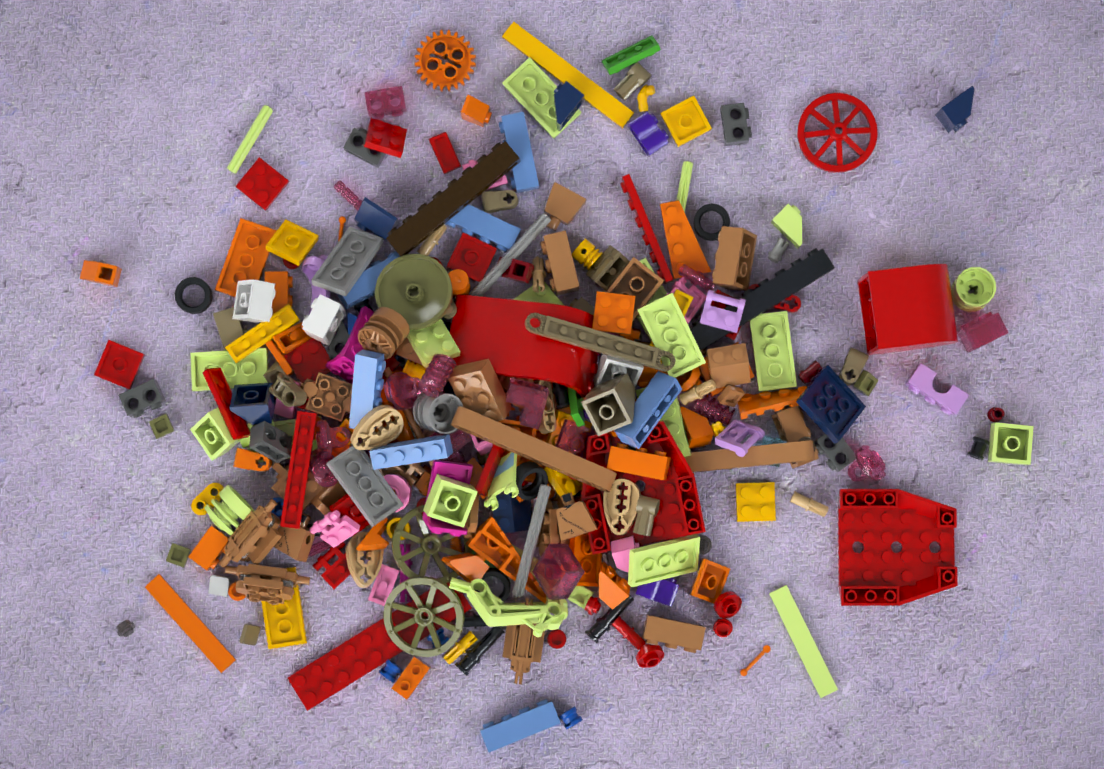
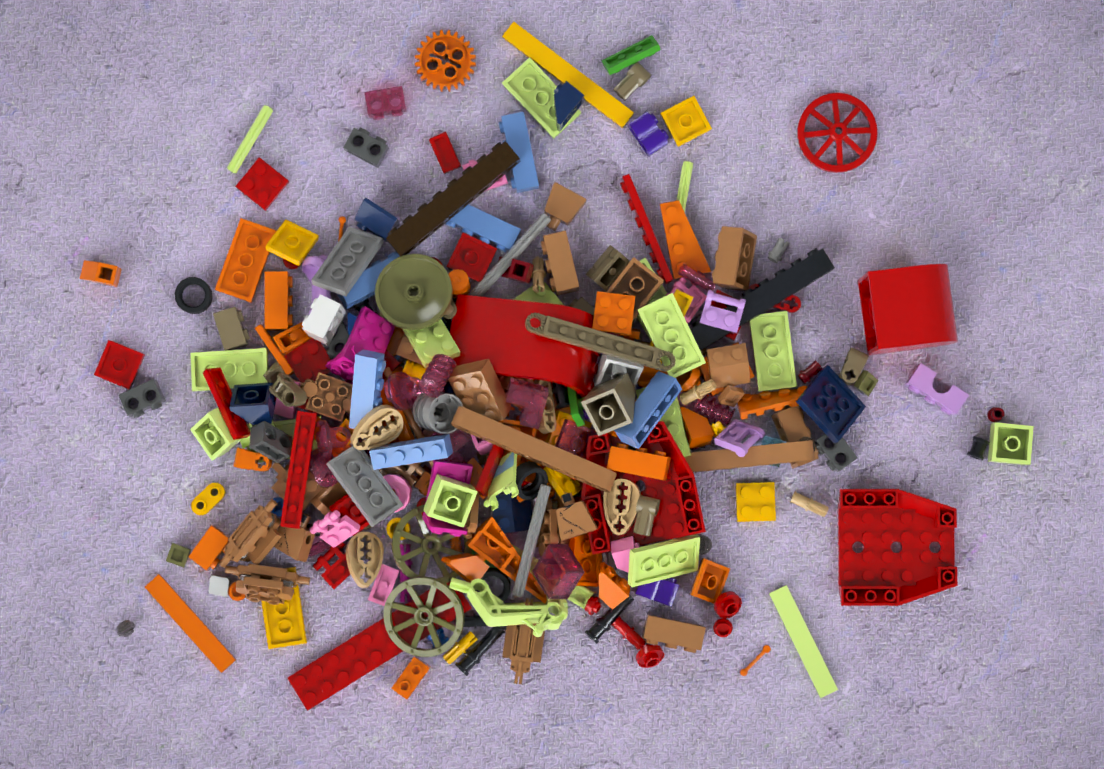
(161, 426): olive plate -> none
(228, 511): yellowish green wheel -> none
(249, 634): dark tan slope -> none
(254, 301): white brick -> none
(262, 333): yellow tile -> none
(348, 194): clear pink axle -> none
(373, 539): orange slope -> none
(384, 332): medium nougat wheel -> none
(385, 137): red plate -> none
(390, 671): blue wheel -> none
(431, 241): tan axle -> none
(475, 111): orange slope -> none
(495, 201): dark tan piece -> none
(520, 726): medium blue brick -> none
(556, 638): red plate -> none
(570, 717): blue wheel -> none
(589, 257): yellow piece -> none
(643, 95): yellow arm -> none
(697, 218): black tyre -> none
(730, 124): dark grey brick -> none
(789, 223): yellowish green slope -> none
(869, 463): clear pink tile -> none
(956, 112): dark blue slope -> none
(977, 279): yellowish green wheel -> none
(985, 331): clear pink brick -> none

